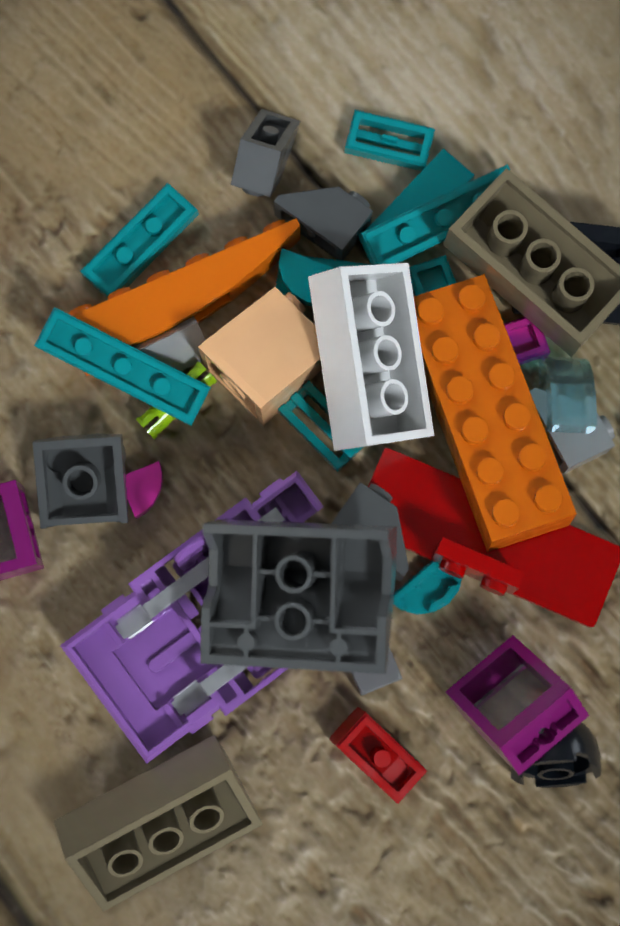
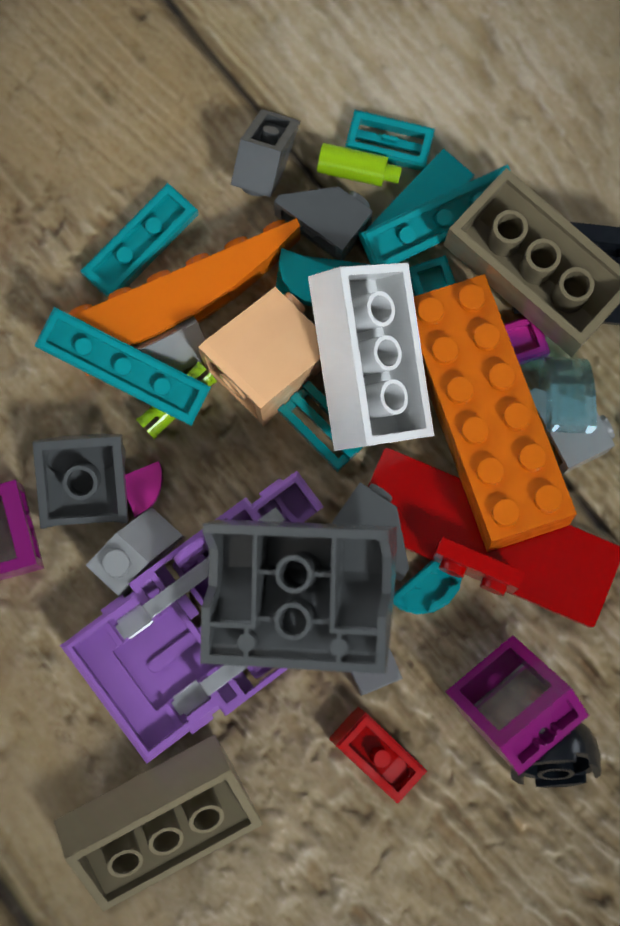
(134, 550): none -> light grey slope
(356, 165): none -> lime cylinder

